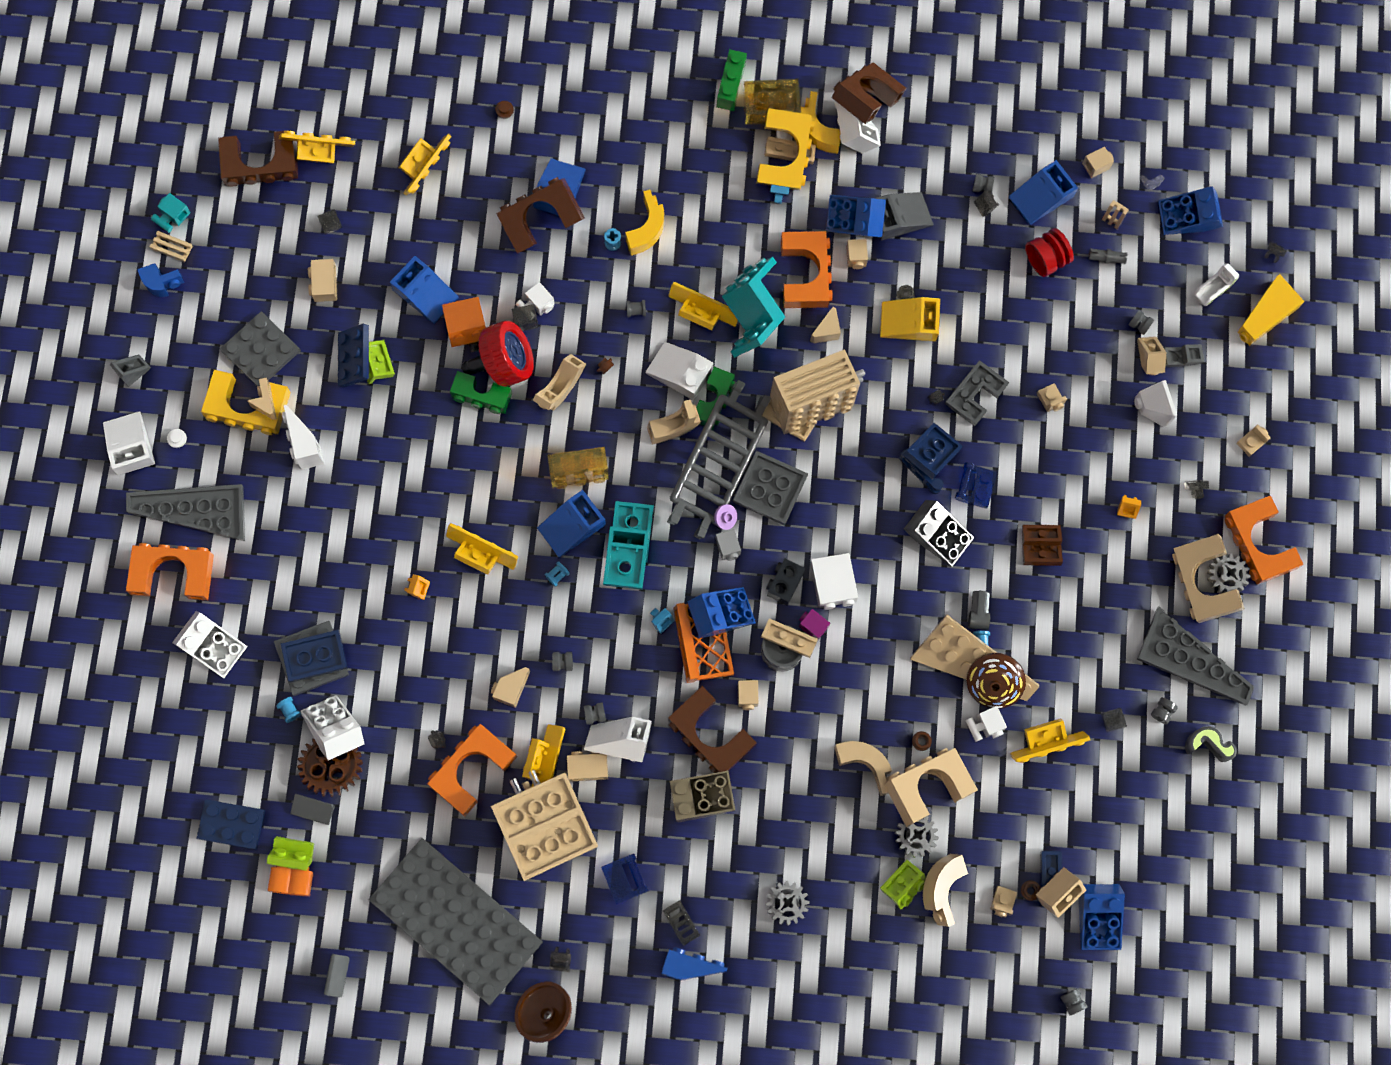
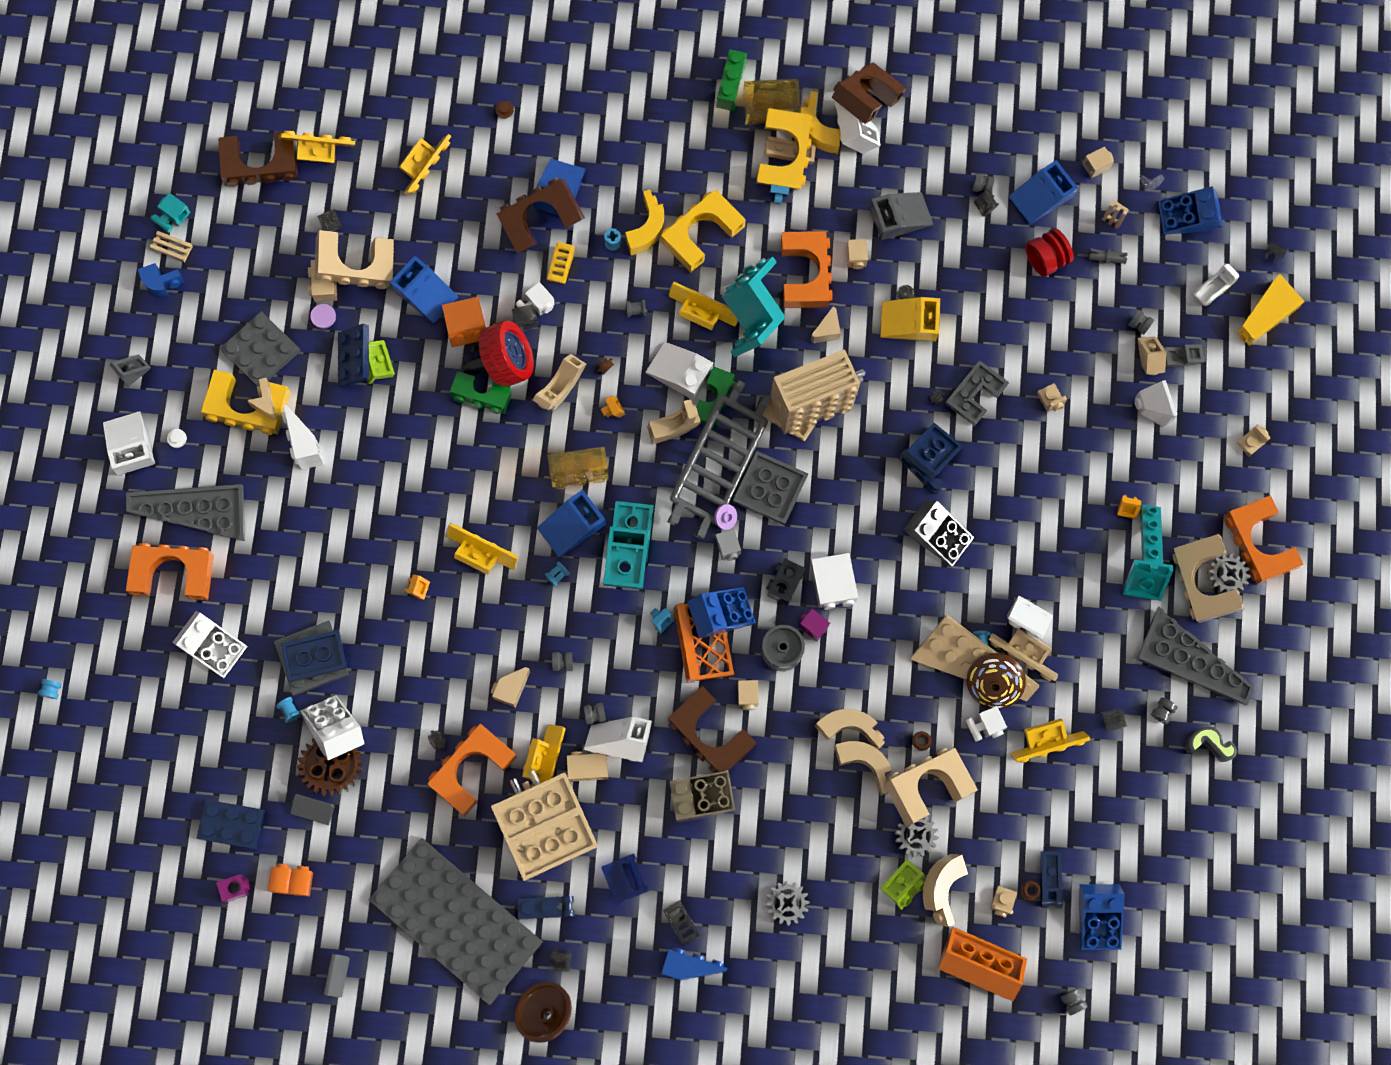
(49, 689): none -> dark azure wheel
(225, 885): none -> magenta brick
(291, 853): lime bracket -> none
(323, 316): none -> lavender piece
(330, 268): none -> tan arch
(544, 907): none -> dark blue plate
(563, 247): none -> yellow slope
(613, 408): none -> light orange tile
(712, 208): none -> yellow arch
(789, 638): tan hinge -> none
(850, 719): none -> tan arch
(856, 215): blue slope -> none
(979, 616): dark grey piece -> none
(982, 486): clear blue plate -> none
(983, 964): none -> orange slope
(1027, 649): none -> tan bracket
(1029, 616): none -> white slope
(1042, 545): reddish brown slope -> none
(1061, 892): tan brick -> none
(1149, 576): none -> teal bracket
(1196, 487): clear smoke tile -> none

